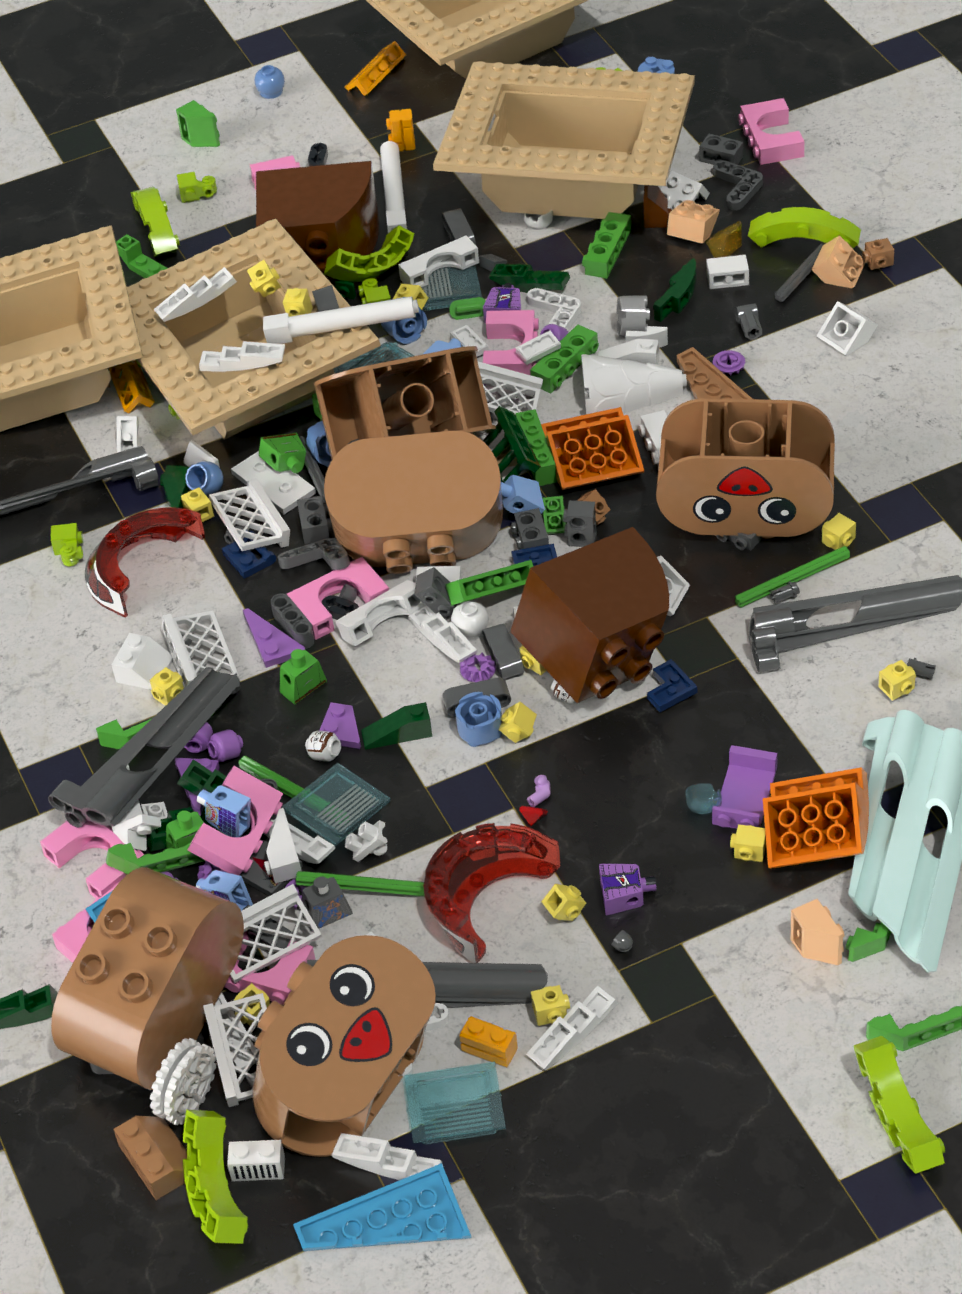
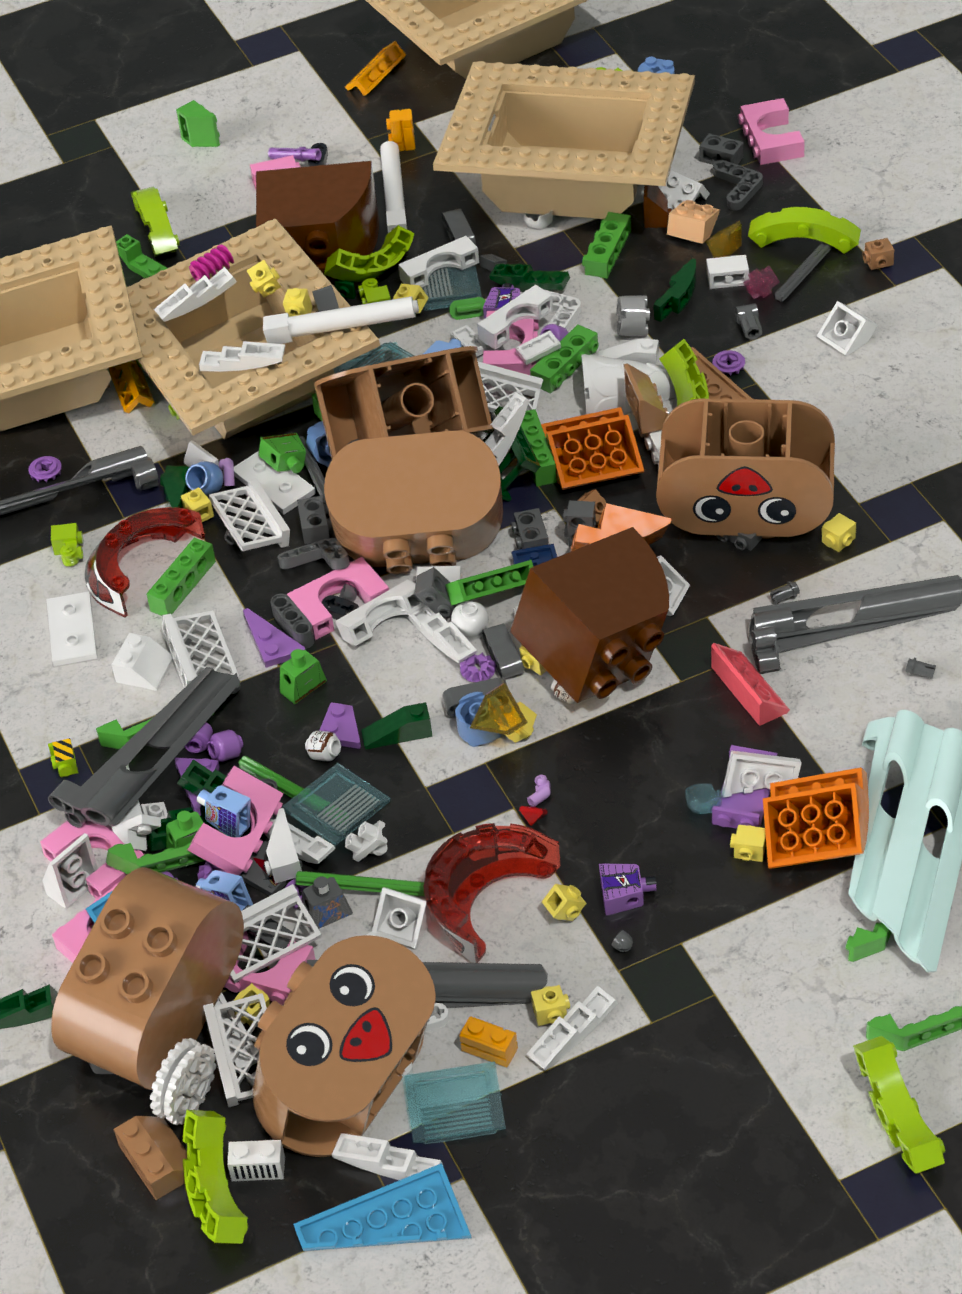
(49, 463): none -> medium lavender gear
(63, 757): none -> brick
(68, 872): none -> white slope
(71, 629): none -> white plate
(128, 433): white slope -> none
(166, 685): light yellow brick -> none
(181, 577): none -> bright green brick
(192, 189): lime brick -> none
(211, 262): none -> dark pink piece
(228, 469): none -> lavender arm
(245, 561): dark blue plate -> none
(269, 81): medium blue piece -> none
(301, 153): none -> medium lavender pin
(401, 918): none -> white slope
(408, 329): medium blue brick -> none
(499, 712): none -> clear yellow slope
(506, 426): none -> white slope
(521, 494): light blue torso -> none
(531, 304): none -> white arch
(554, 514): bright green slope -> none
(617, 519): none -> slope
(644, 400): none -> medium nougat slope
(654, 333): white slope -> none
(675, 686): dark blue plate -> none
(684, 373): none -> lime brick
(747, 684): none -> coral slope
(757, 771): none -> white wing
(761, 282): none -> clear pink brick
(793, 575): bright green axle -> none
(816, 933): light nougat slope -> none
(838, 264): light nougat slope -> none
(897, 680): light yellow brick -> none

